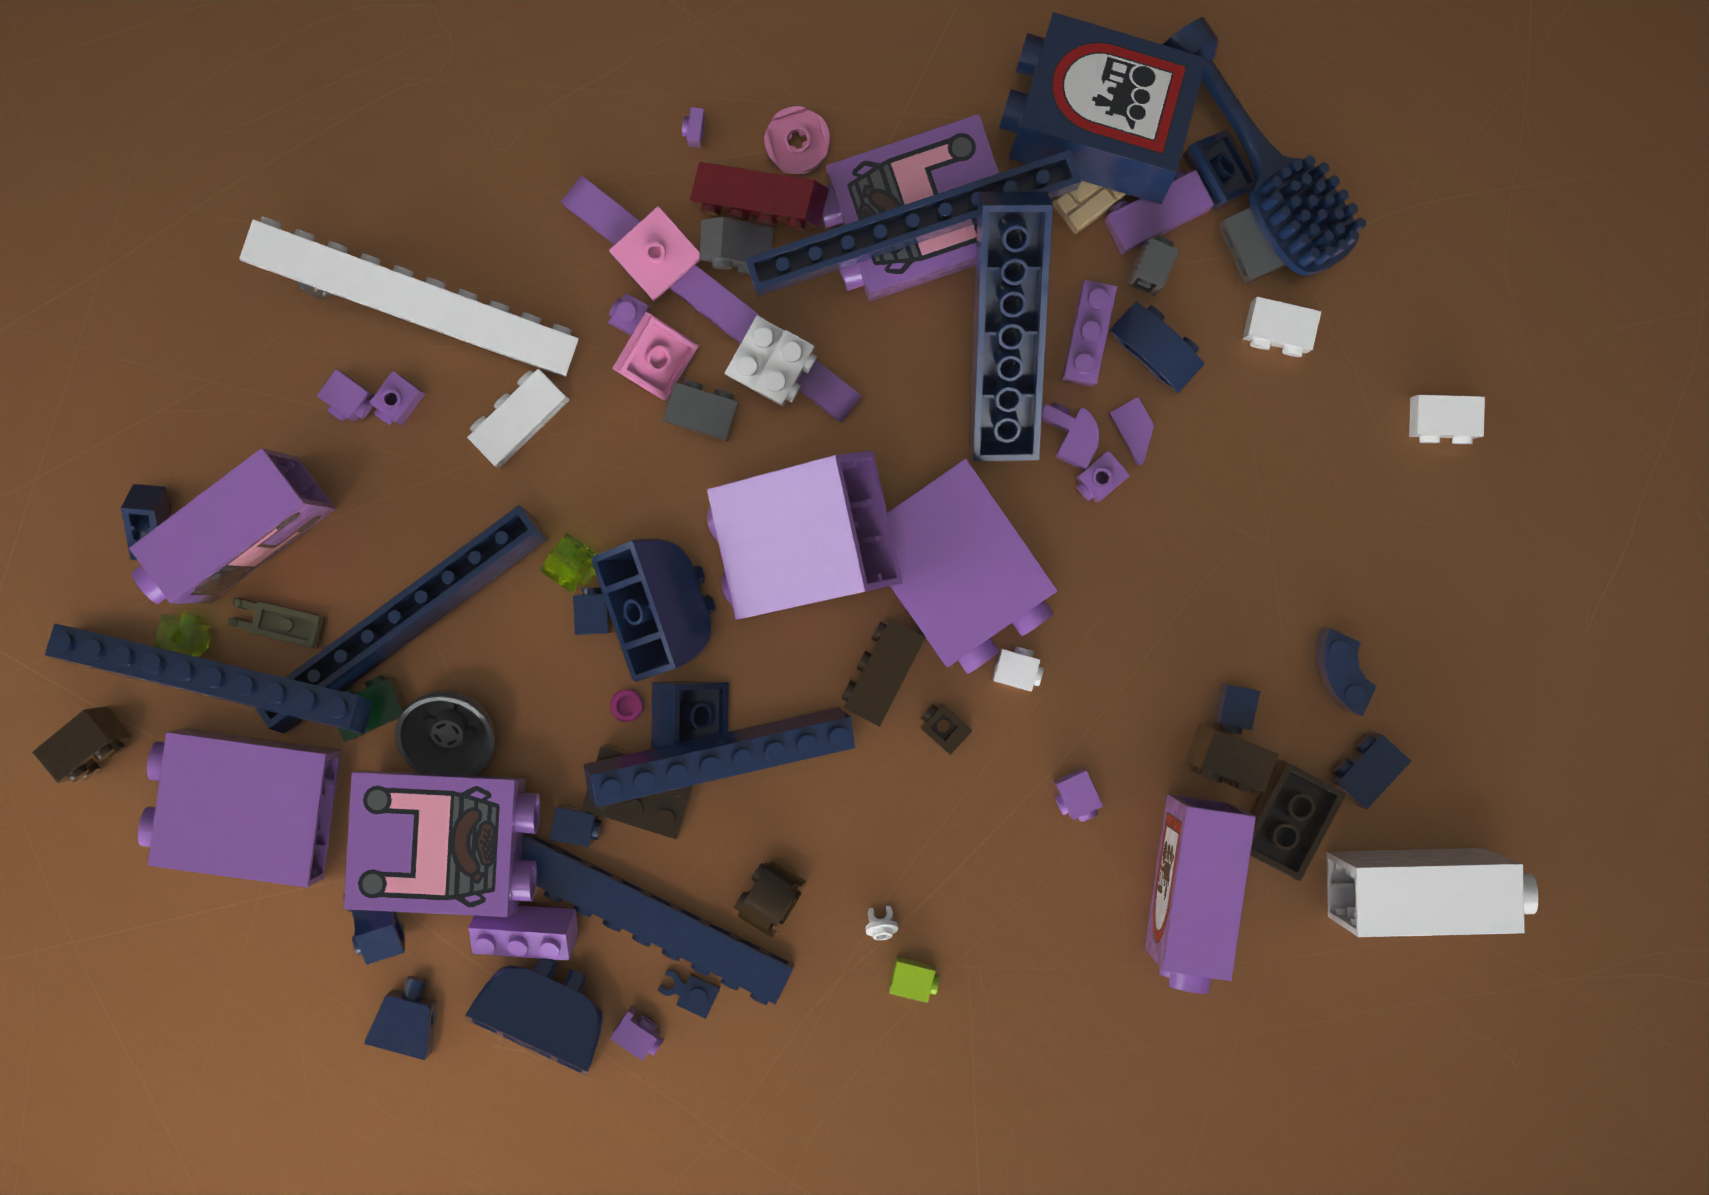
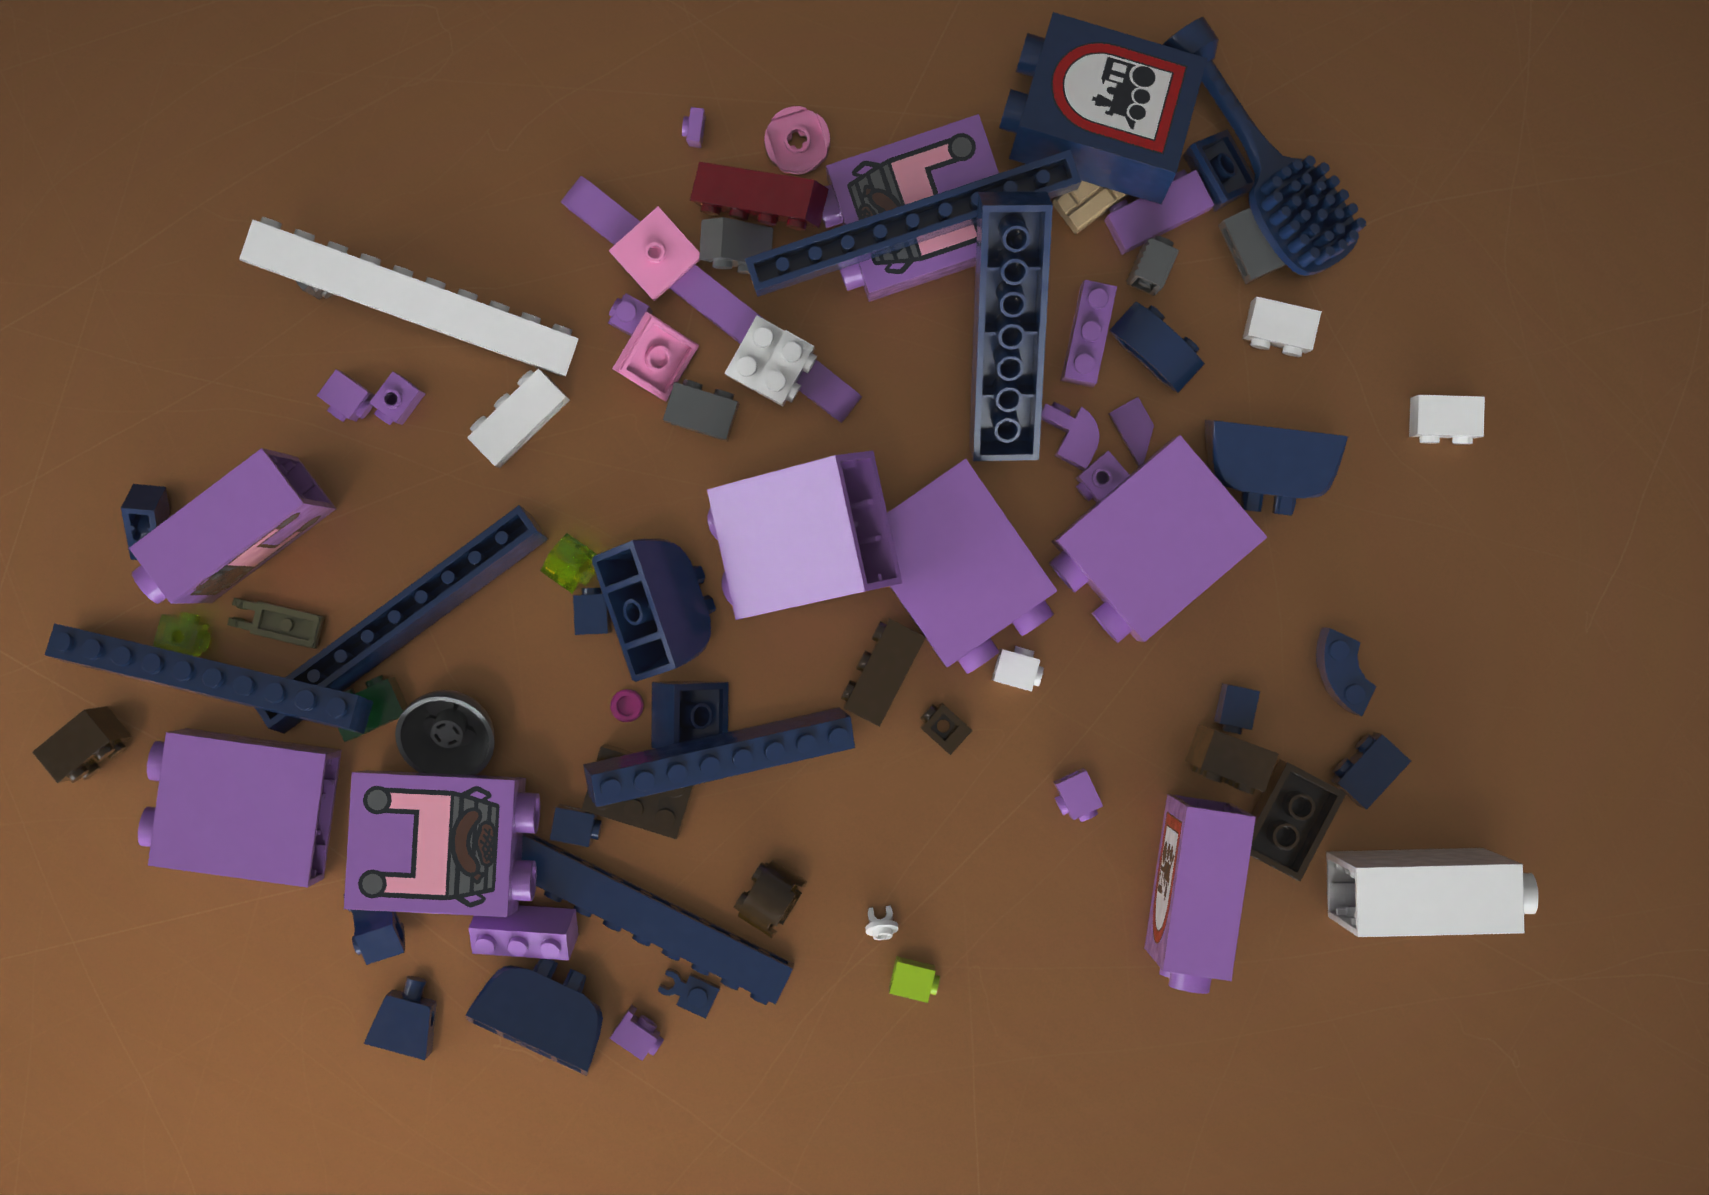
(1155, 542): none -> medium lavender brick
(1272, 462): none -> dark blue hips

